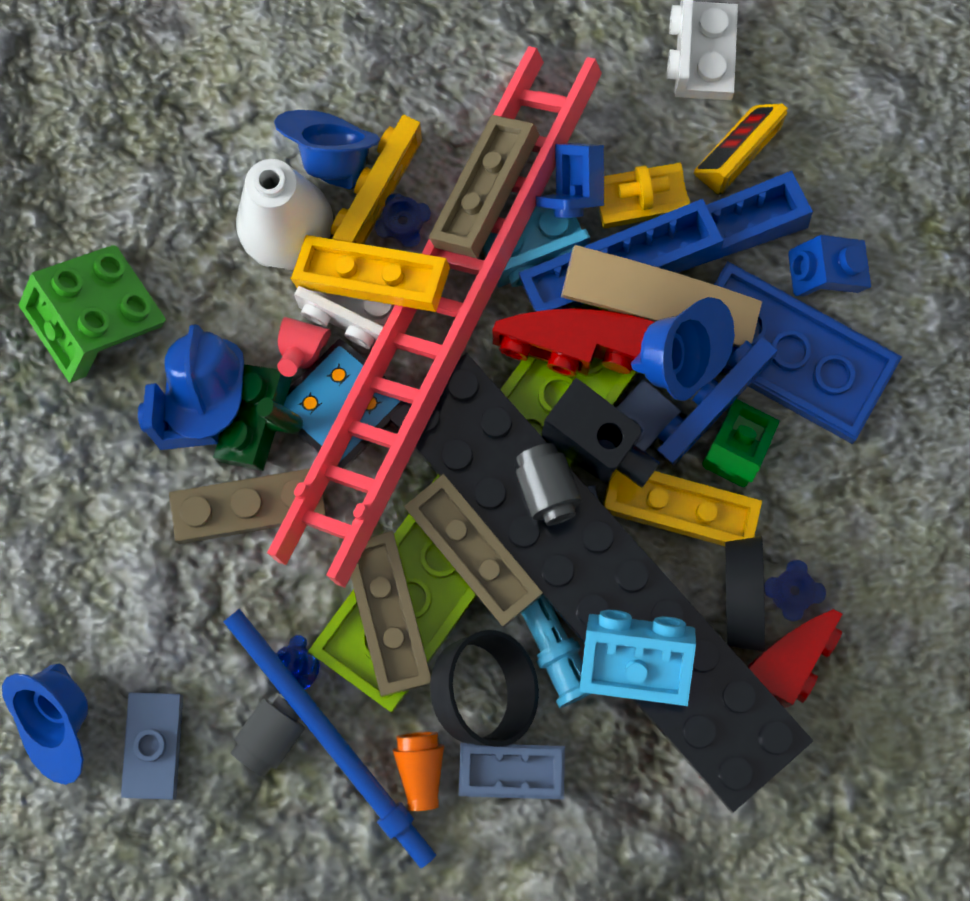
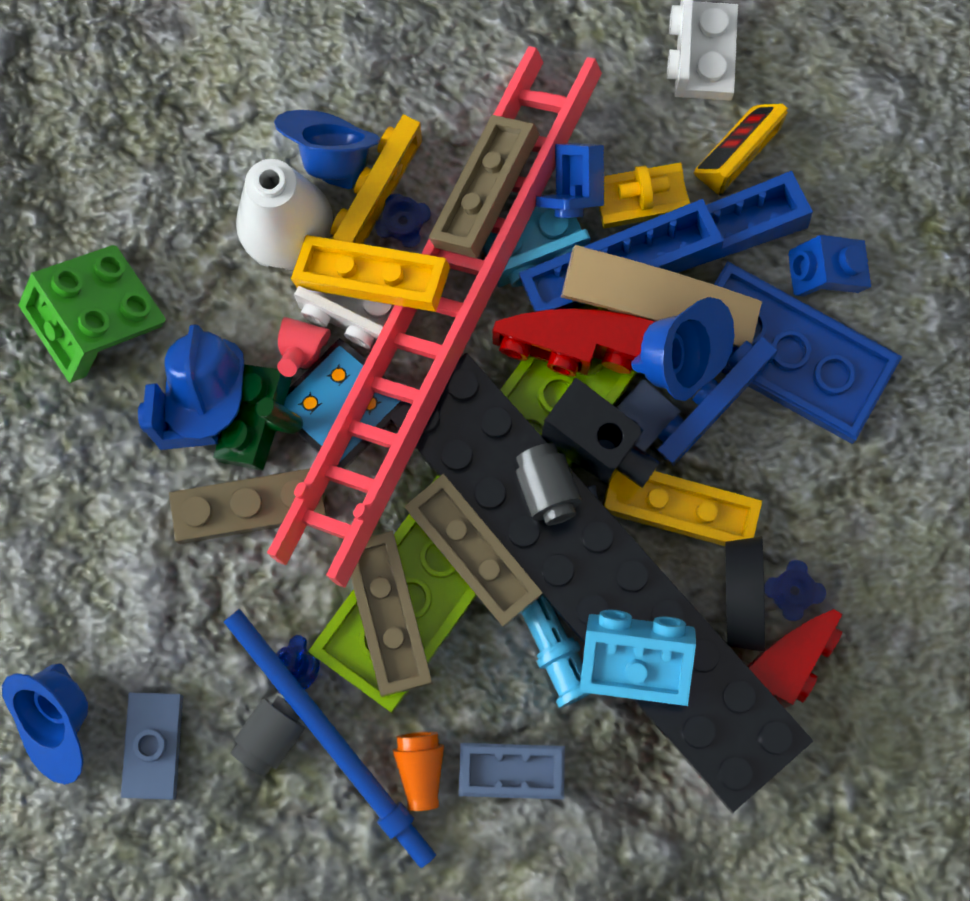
(520, 682): black tyre -> none
(741, 444): green slope -> none

